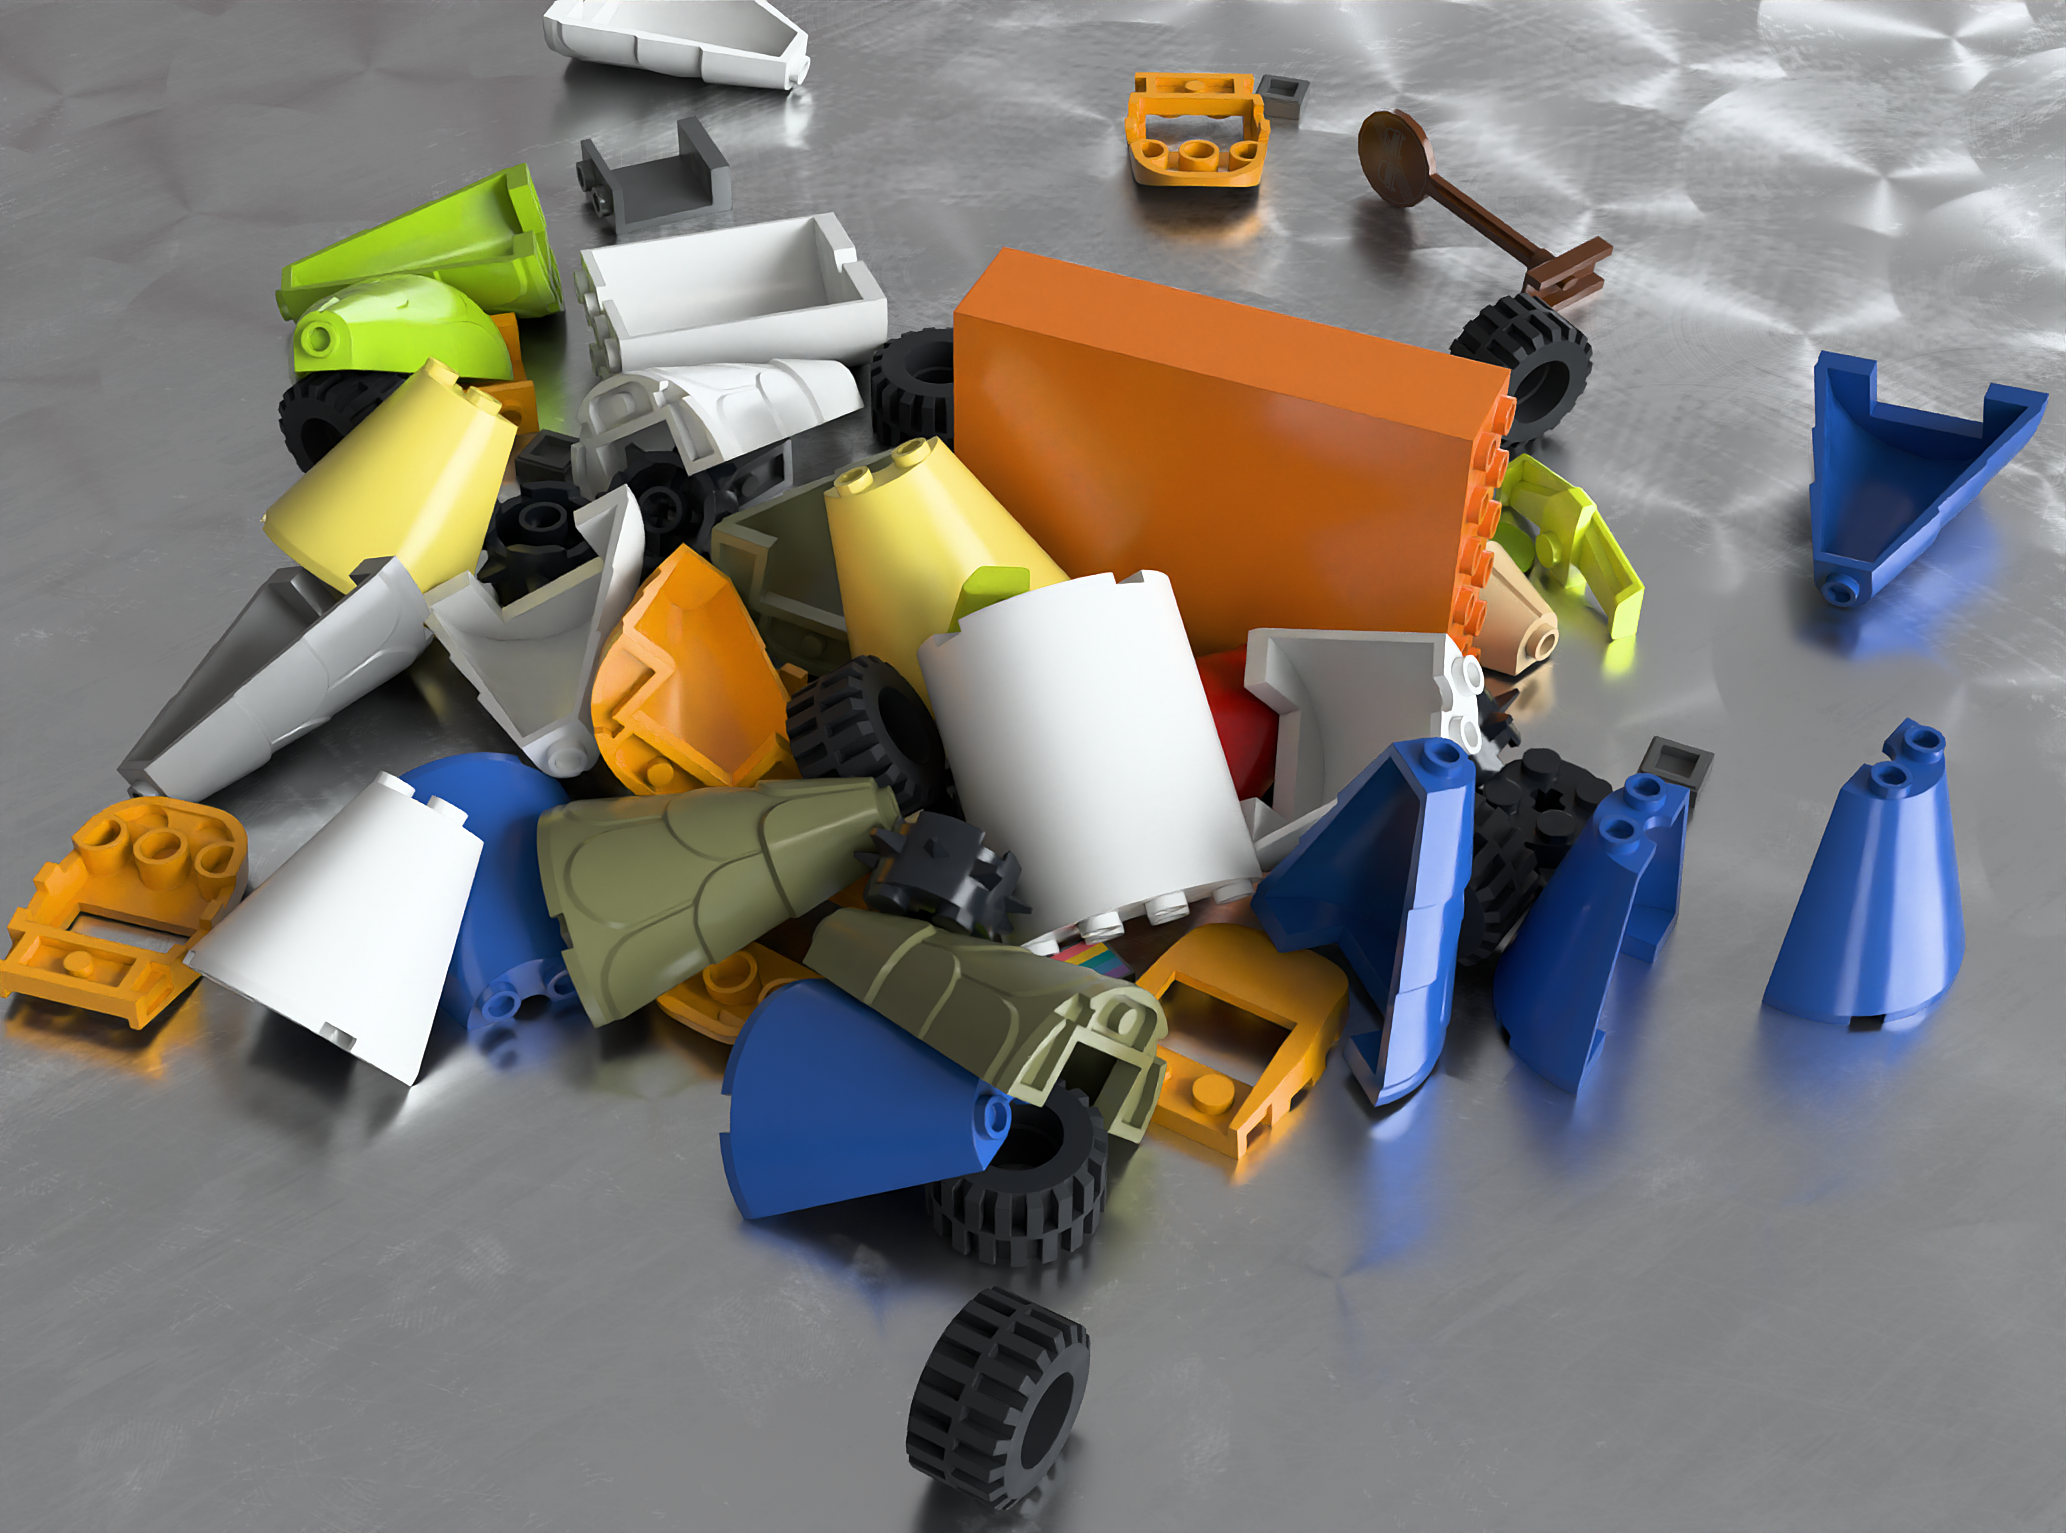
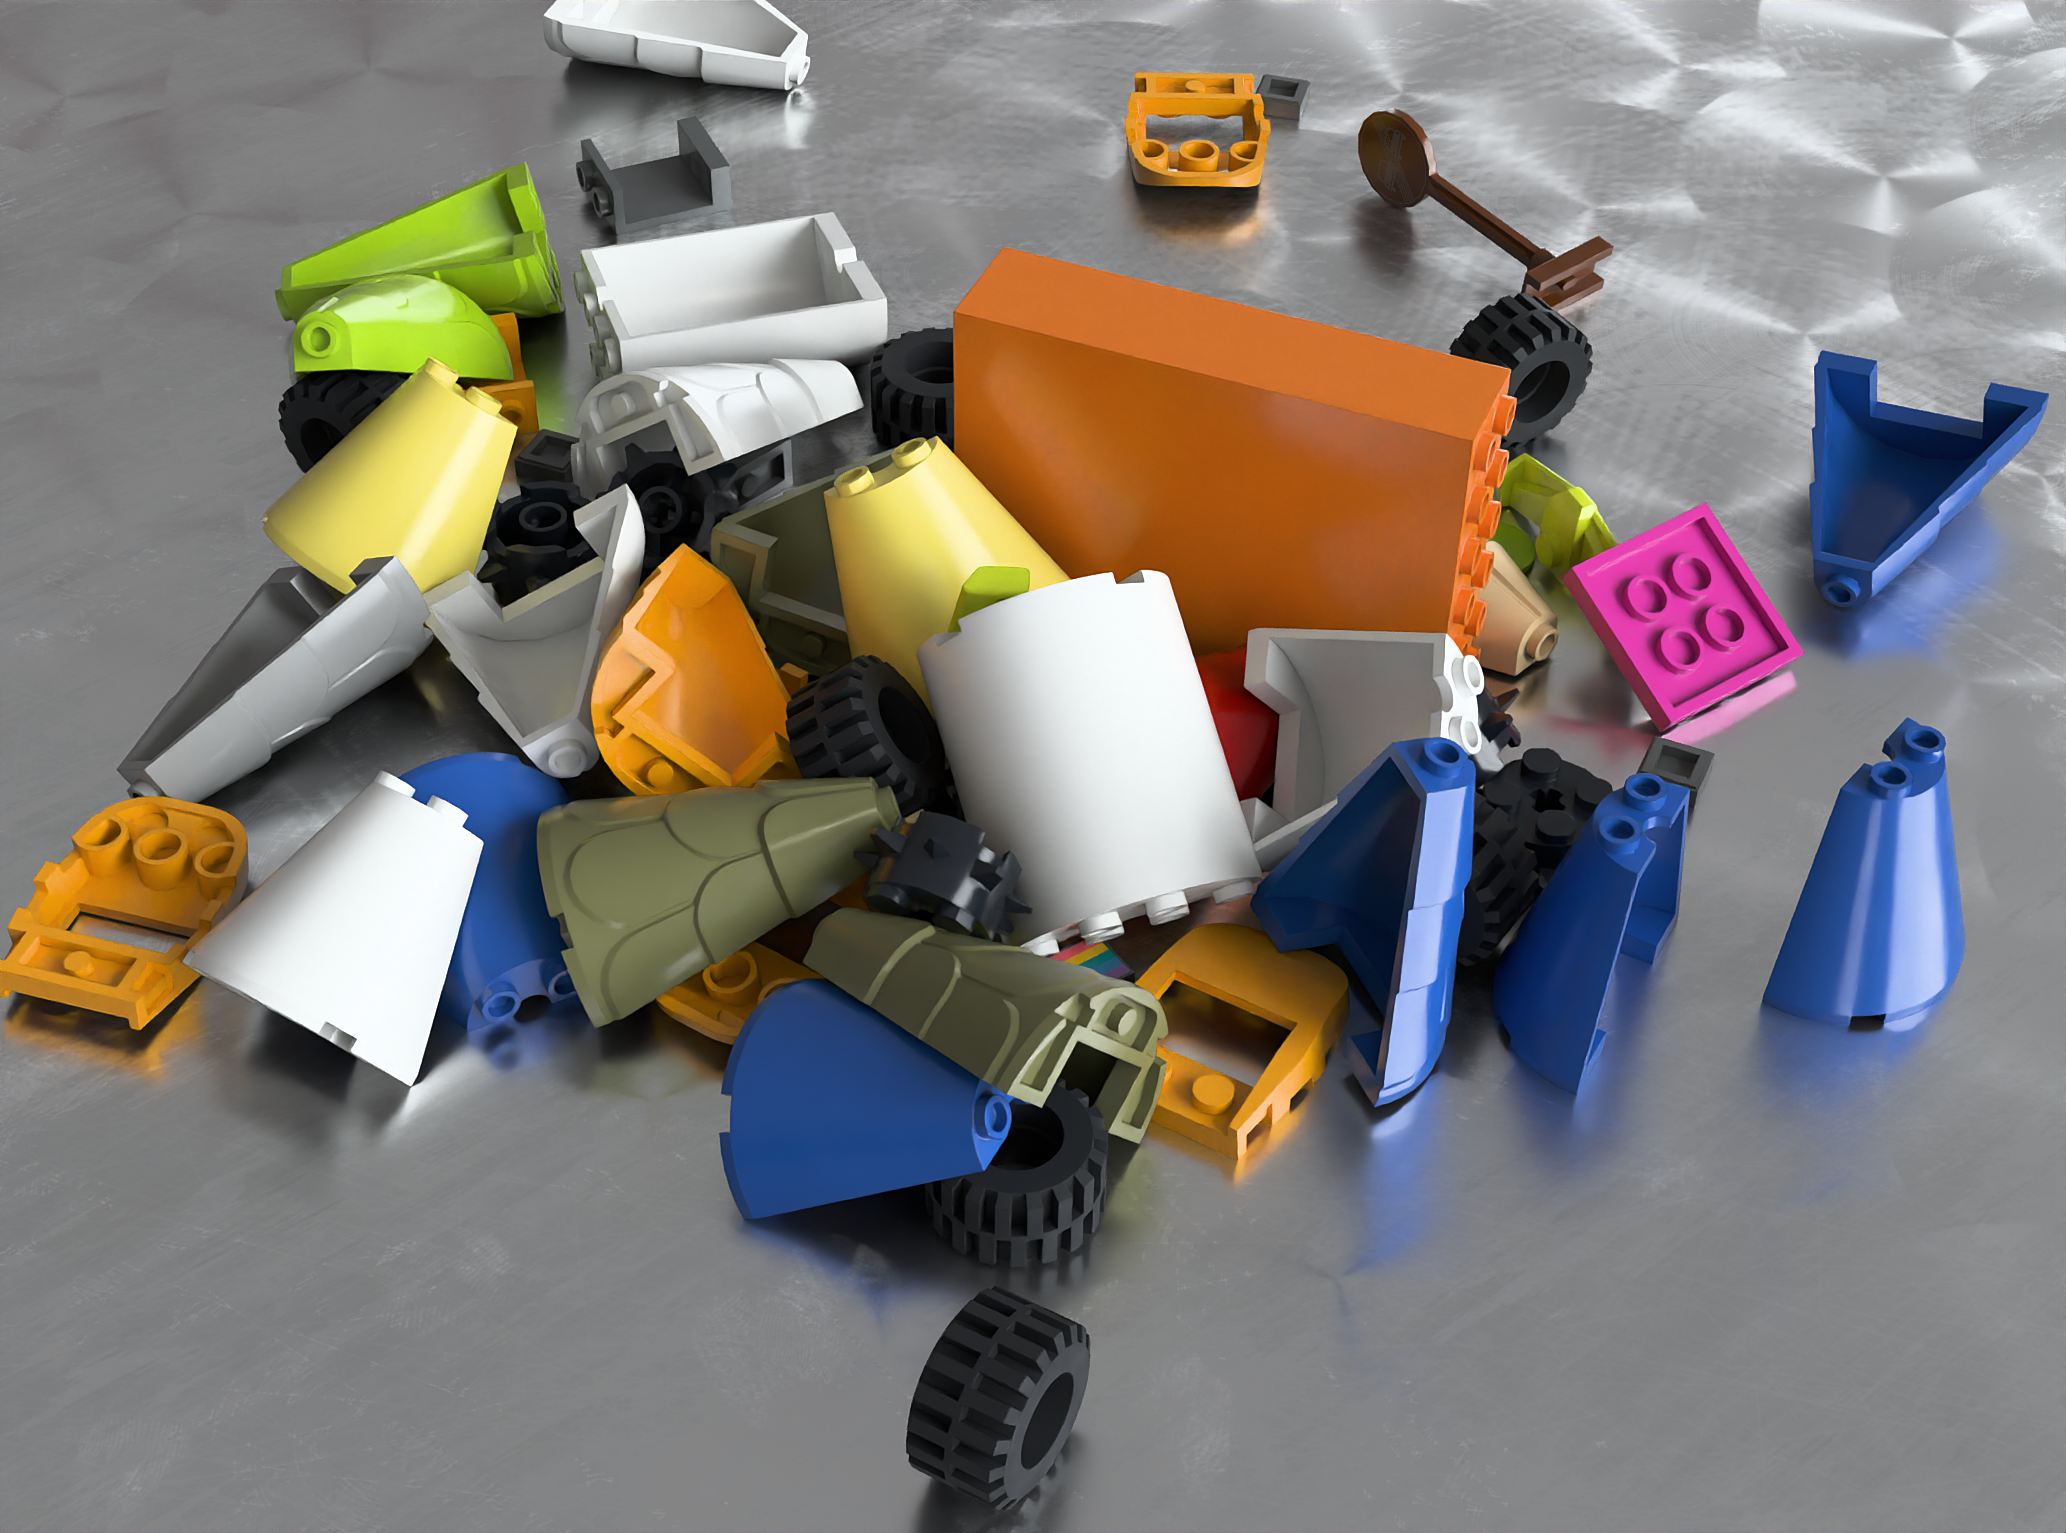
(1682, 616): none -> dark pink plate

